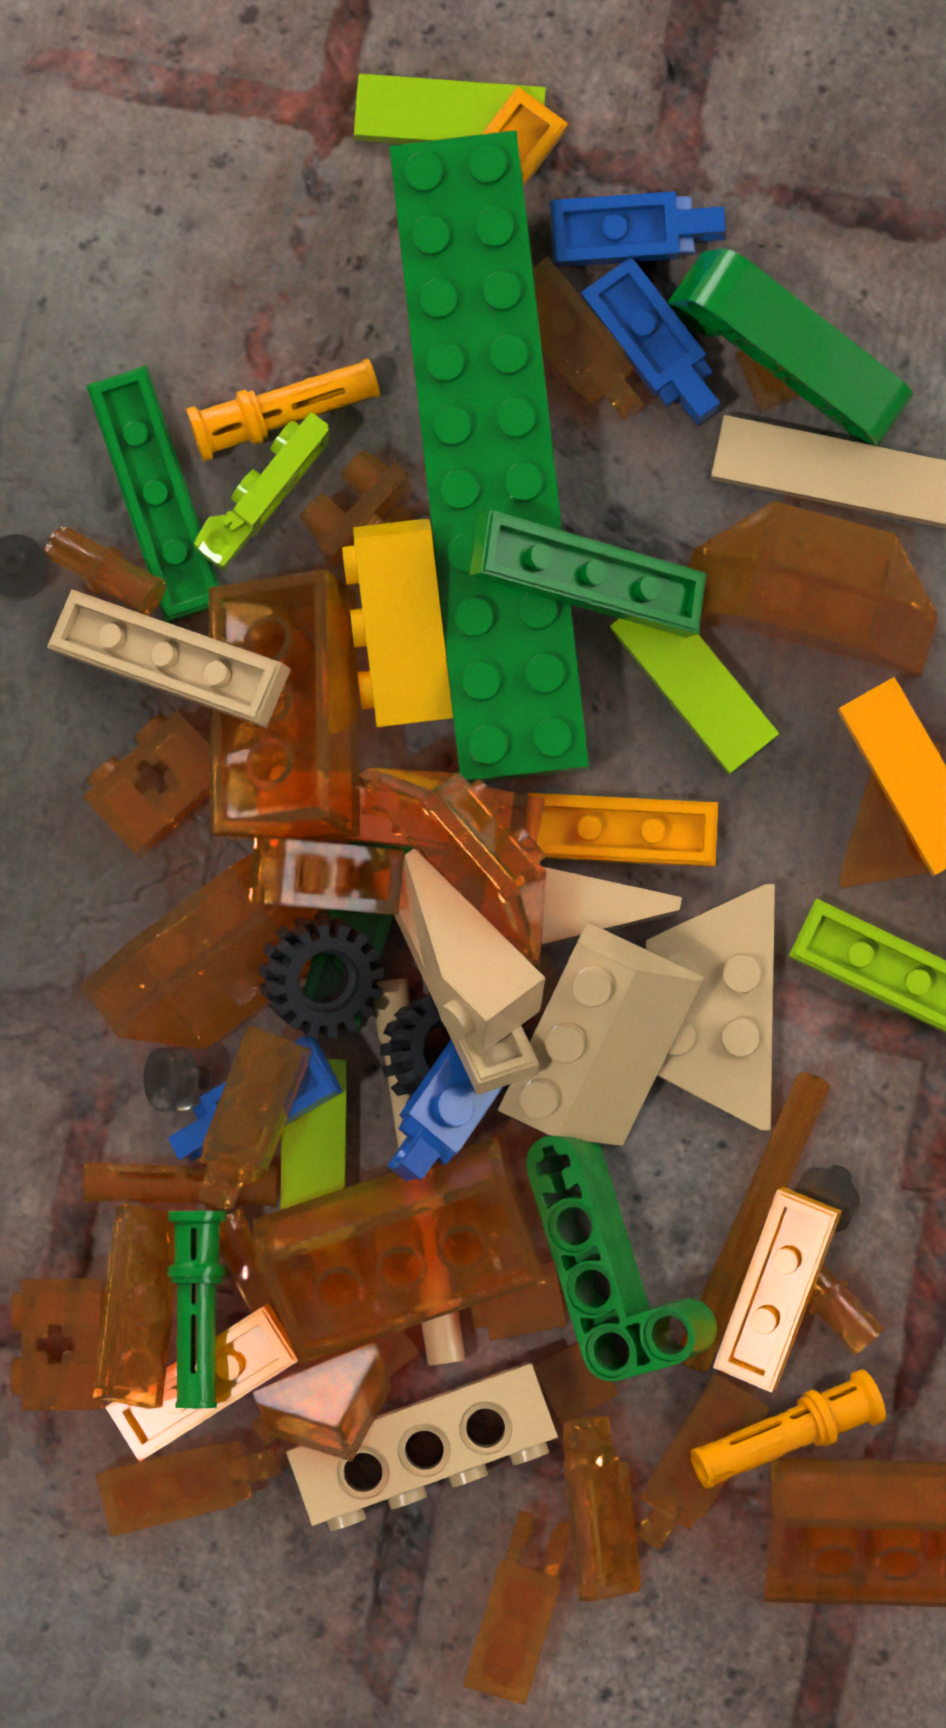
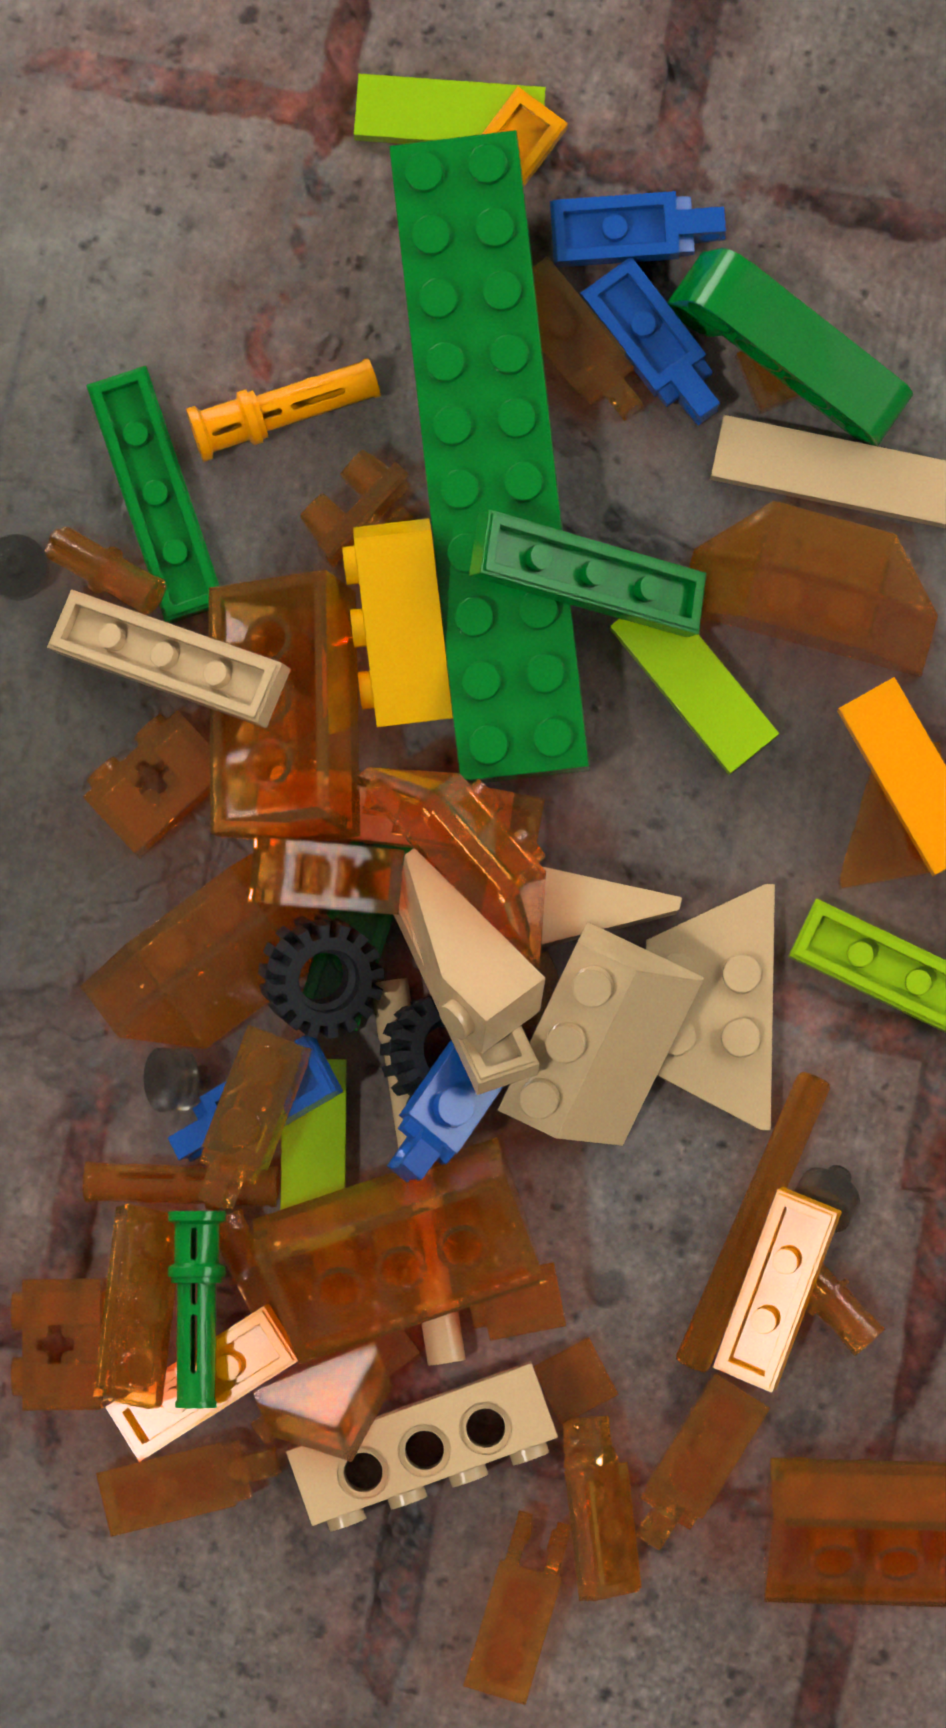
(263, 493): lime hinge -> none
(610, 1253): green beam -> none
(628, 830): light orange tile -> none
(814, 1420): light orange pin -> none

